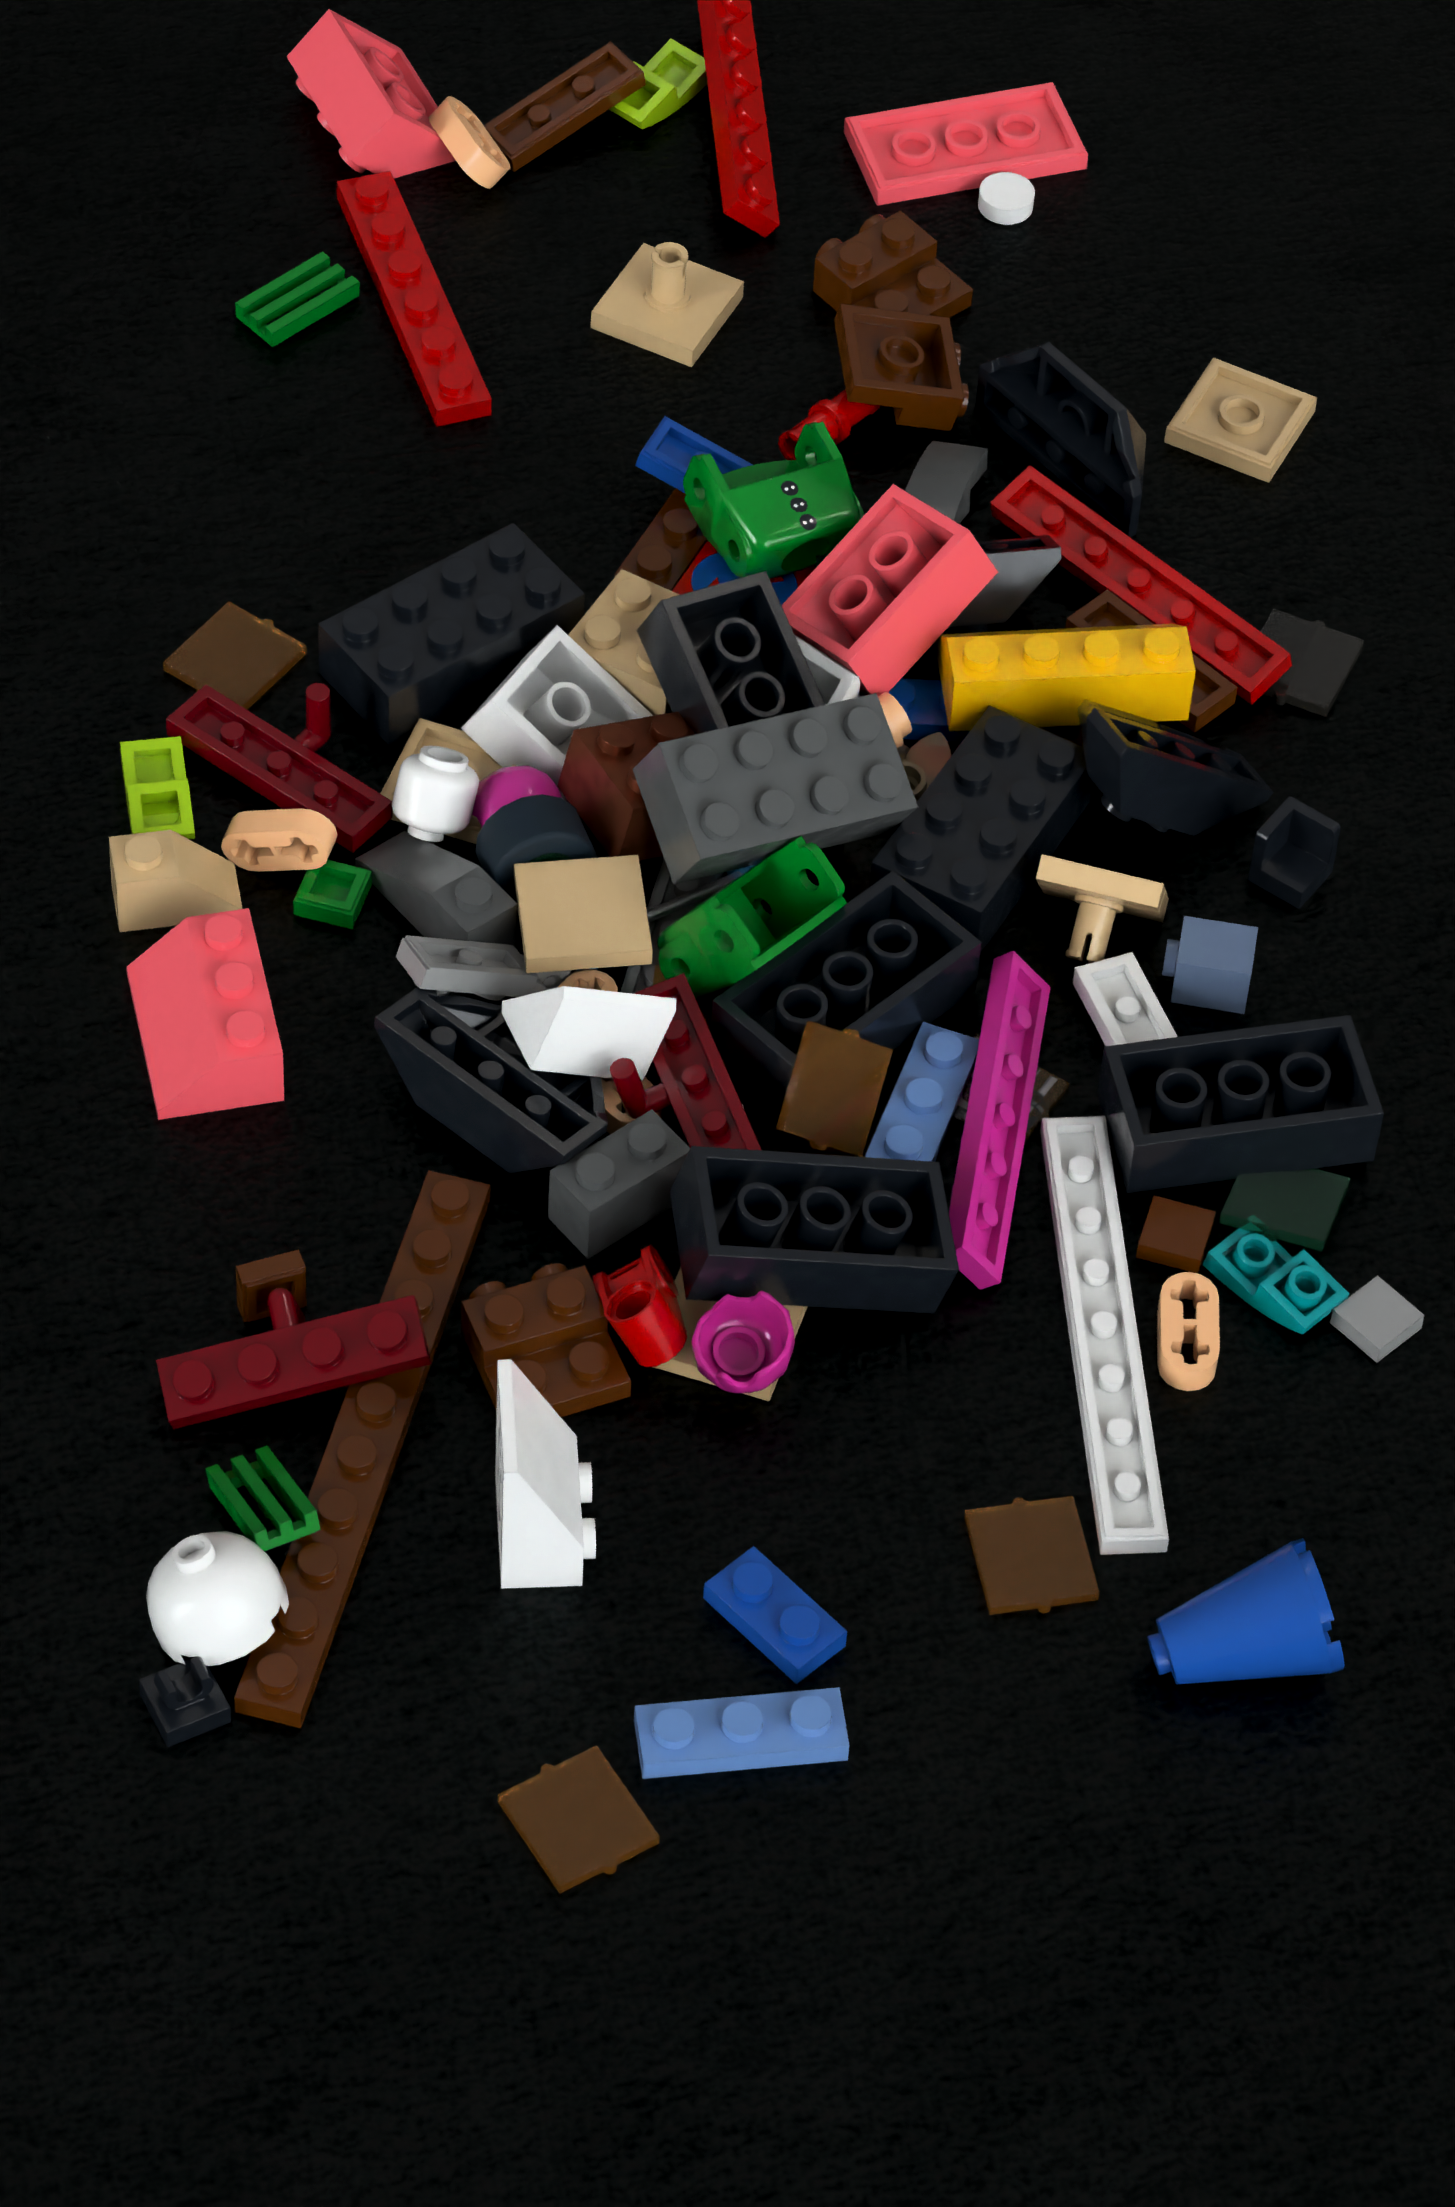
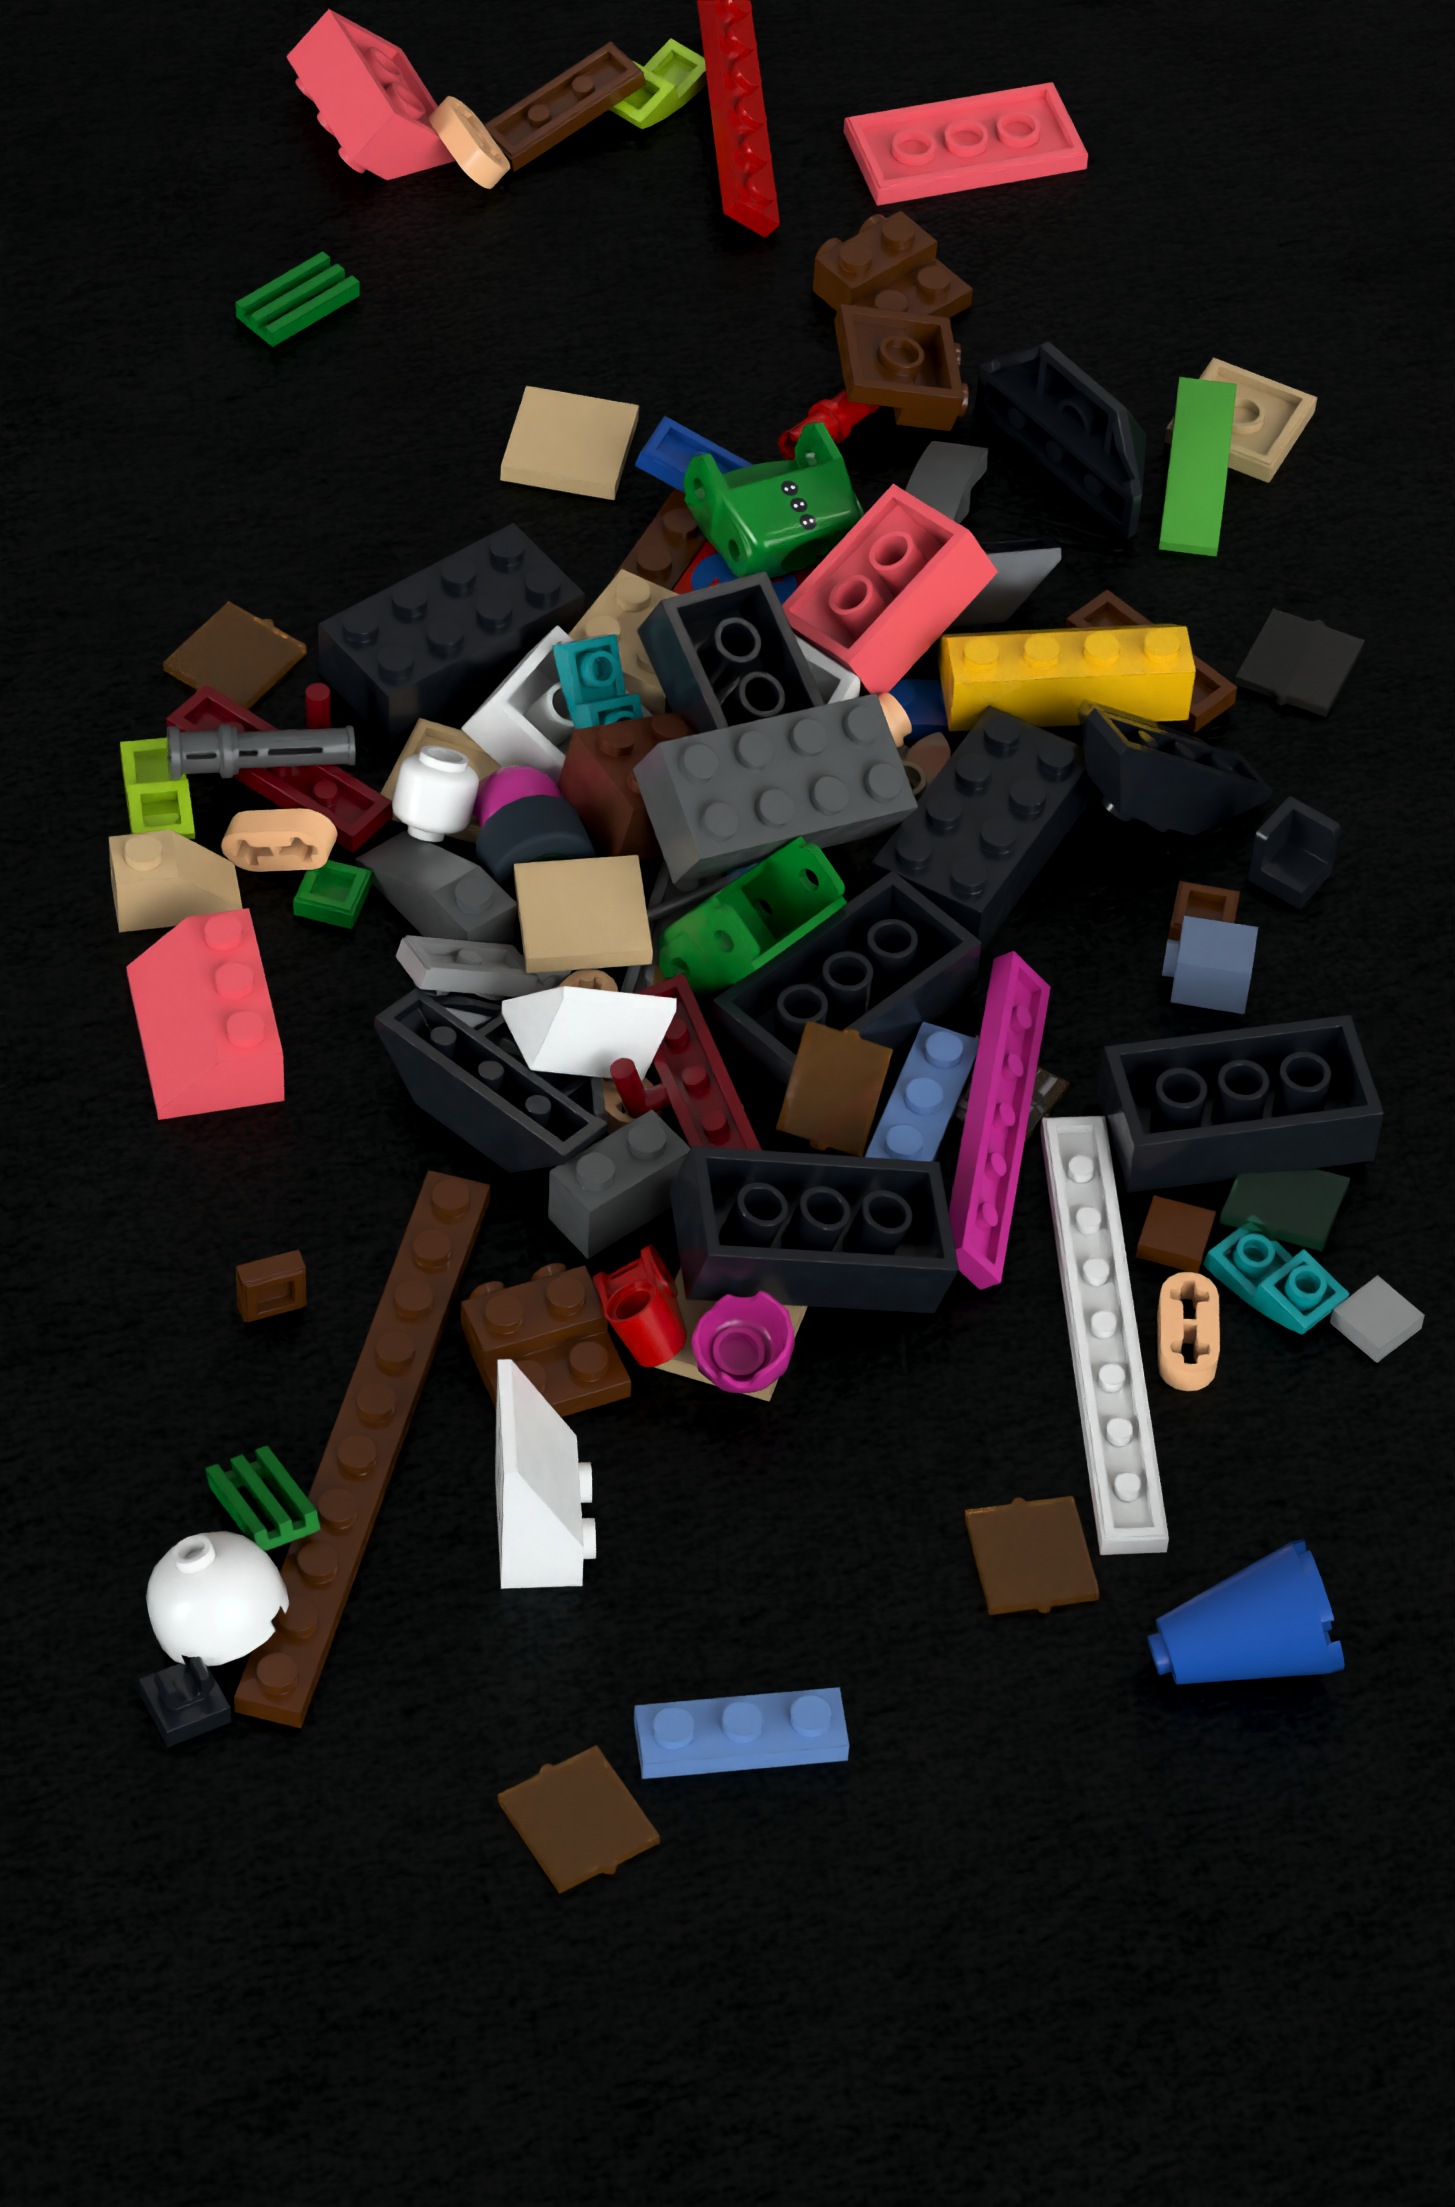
(228, 750): none -> dark grey pin
(293, 1359): dark red plate -> none
(414, 299): red plate -> none
(569, 442): none -> tan tile
(595, 682): none -> teal slope
(667, 303): tan tile -> none
(775, 1614): blue plate -> none
(1006, 198): white tile -> none
(1100, 897): tan tile -> none
(1113, 561): red plate -> none
(1121, 1001): white plate -> none
(1197, 466): none -> bright green slope
(1204, 903): none -> reddish brown tile

